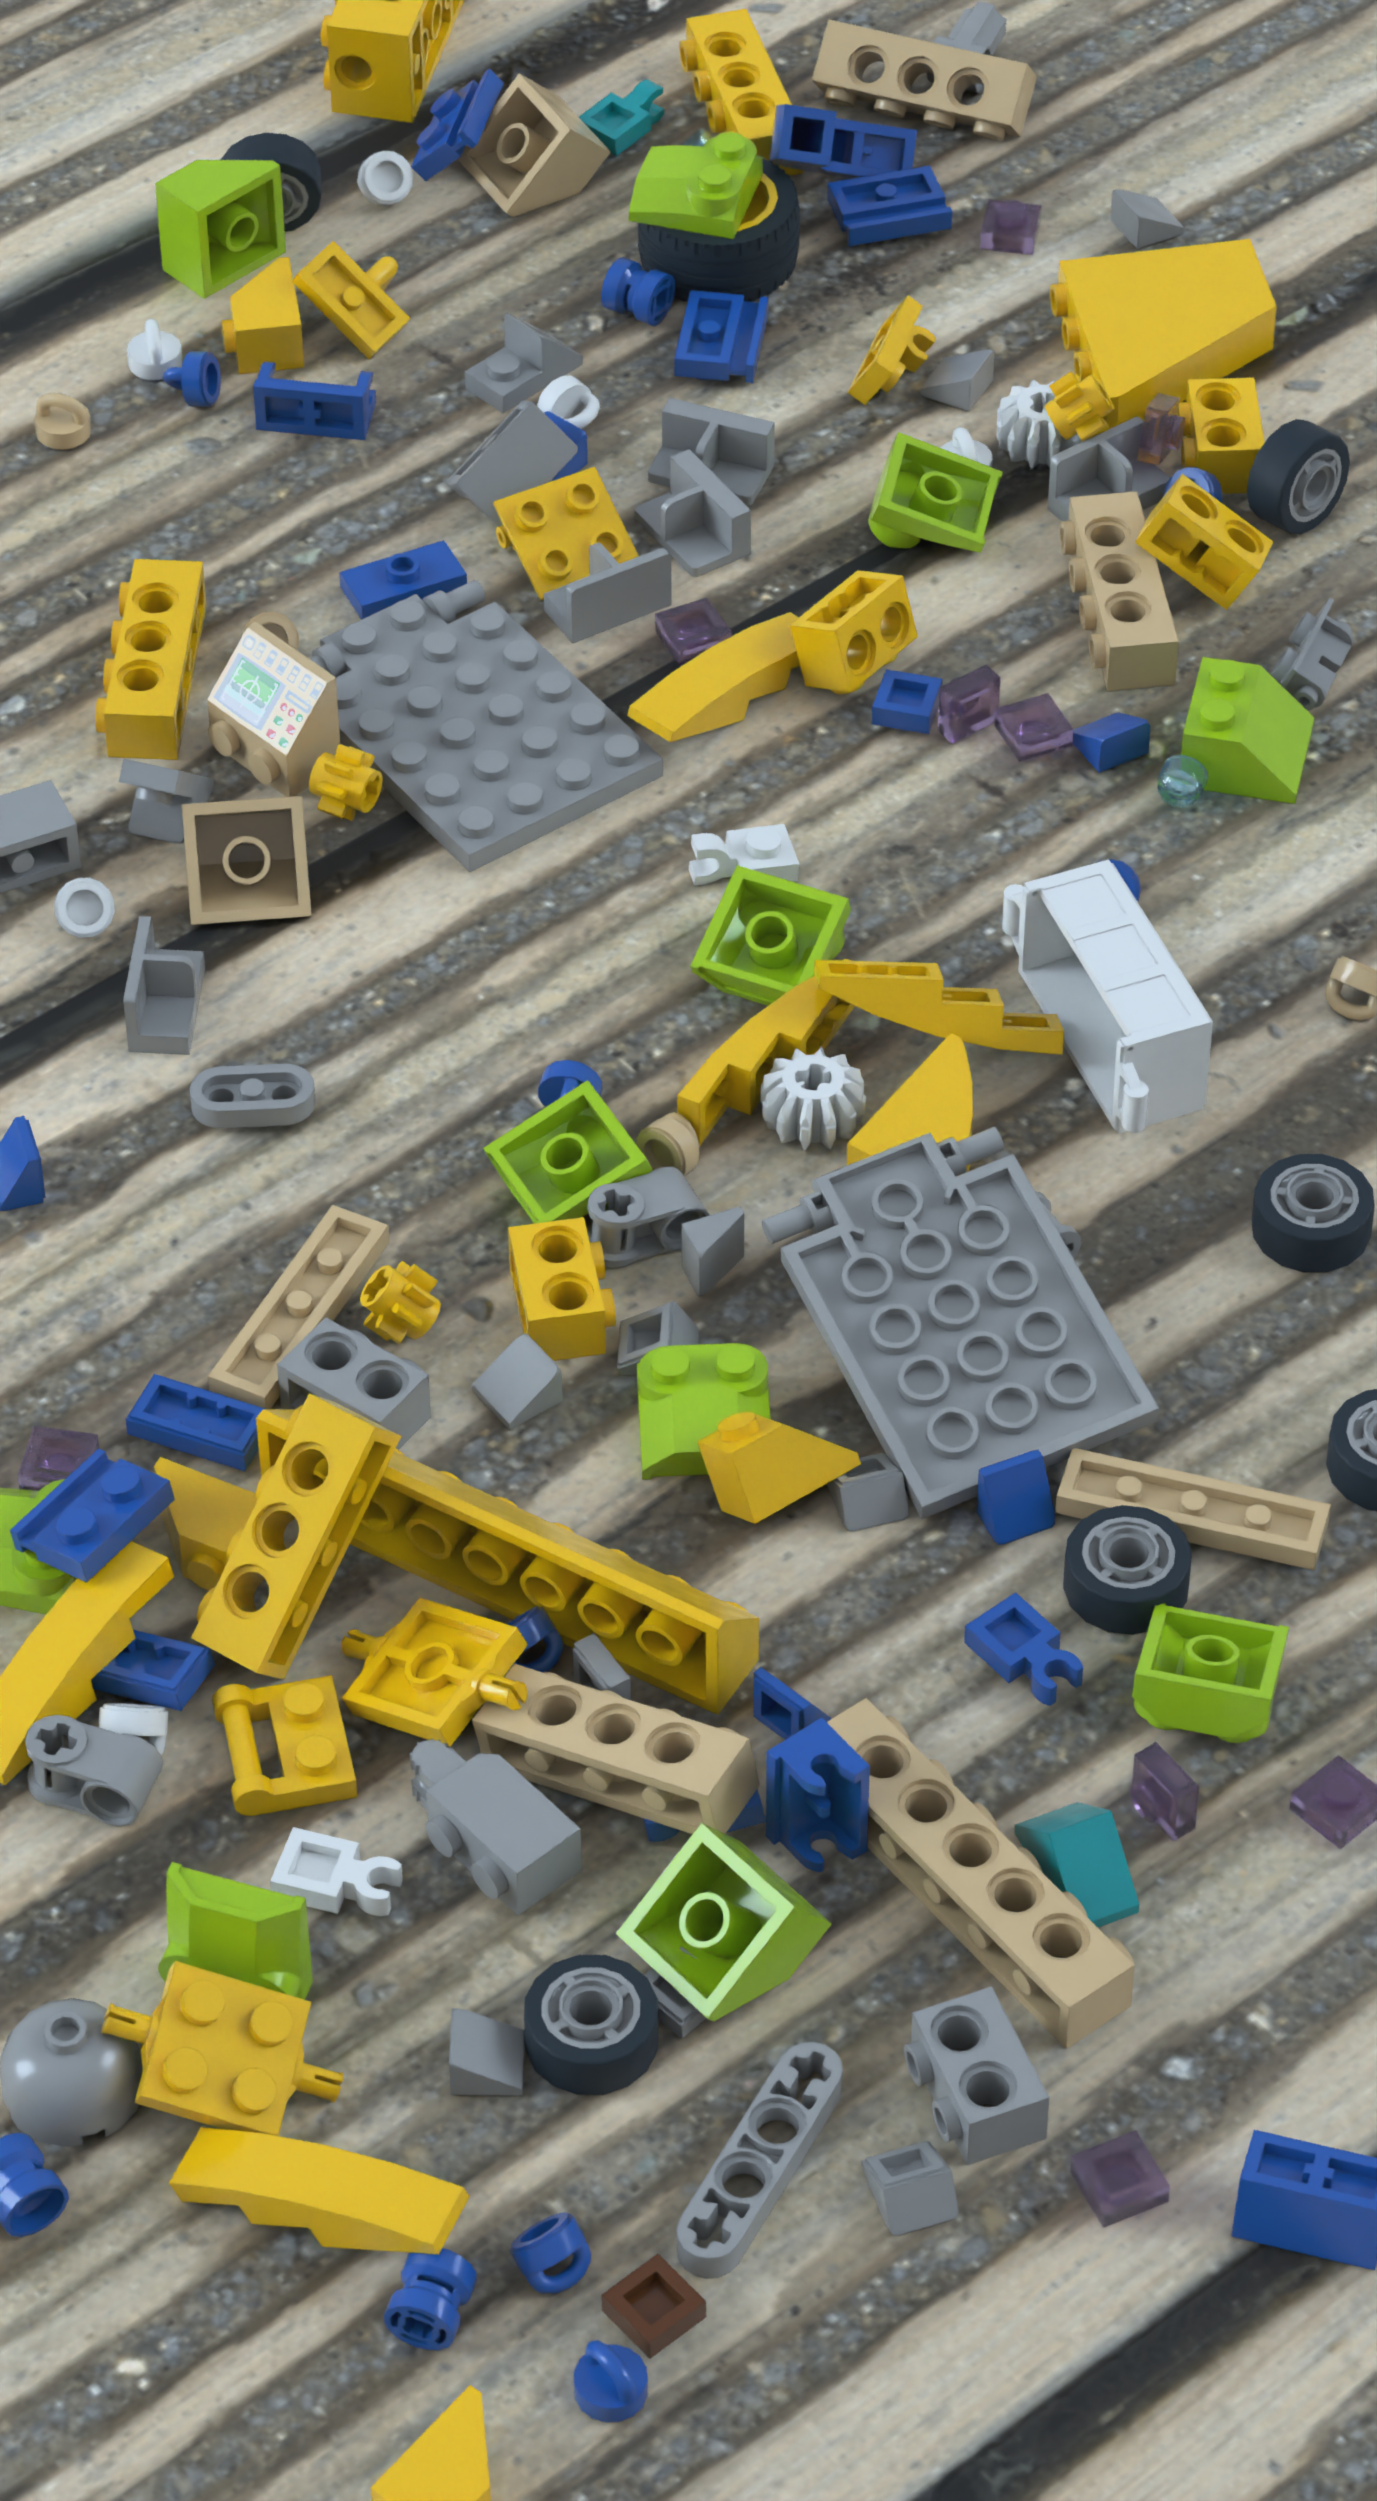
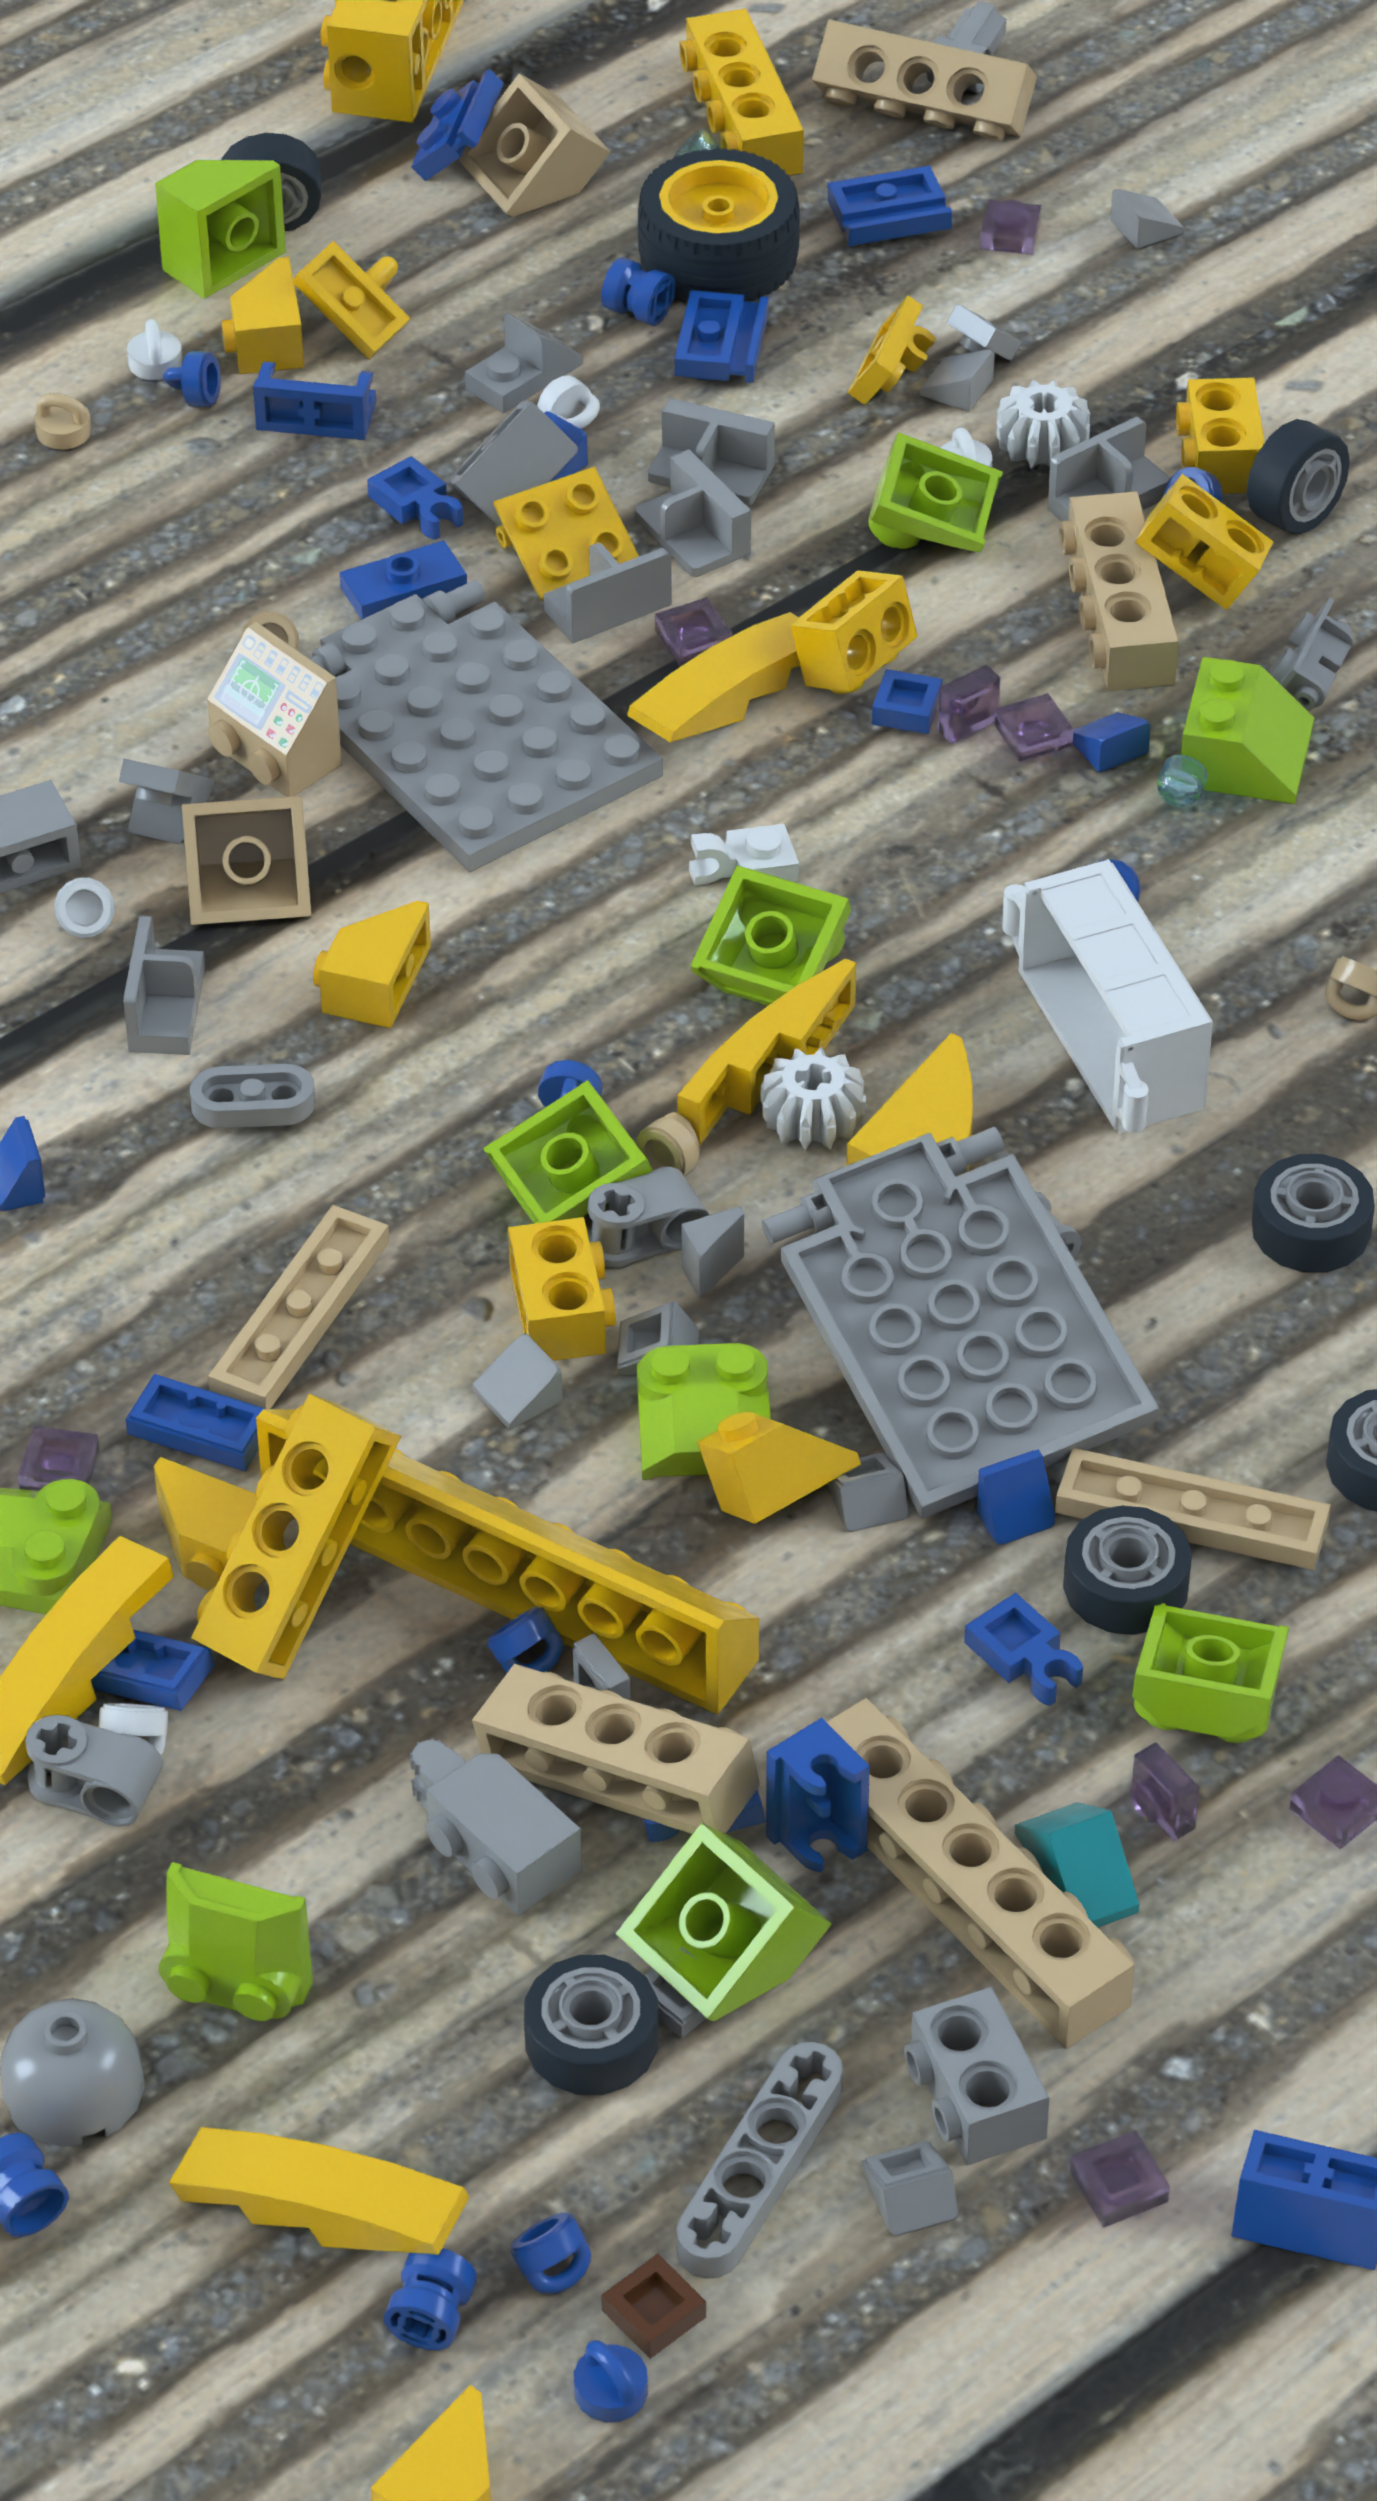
(92, 1515): blue plate -> none
(153, 659): yellow brick -> none
(222, 2051): yellow plate -> none
(307, 1741): yellow plate -> none
(330, 1869): white plate -> none
(345, 782): yellow gear -> none
(357, 1375): light grey brick -> none
(374, 964): none -> yellow slope
(385, 178): white tile -> none
(400, 1302): yellow gear -> none
(413, 492): none -> blue plate
(434, 1671): yellow plate -> none
(485, 2056): light grey slope -> none
(625, 120): teal plate -> none
(698, 186): lime slope -> none
(781, 1706): blue slope -> none
(836, 146): blue arch -> none
(916, 998): yellow slope -> none
(982, 334): none -> light grey plate
(1079, 406): yellow gear -> none
(1161, 429): plate -> none
(1163, 319): yellow slope -> none

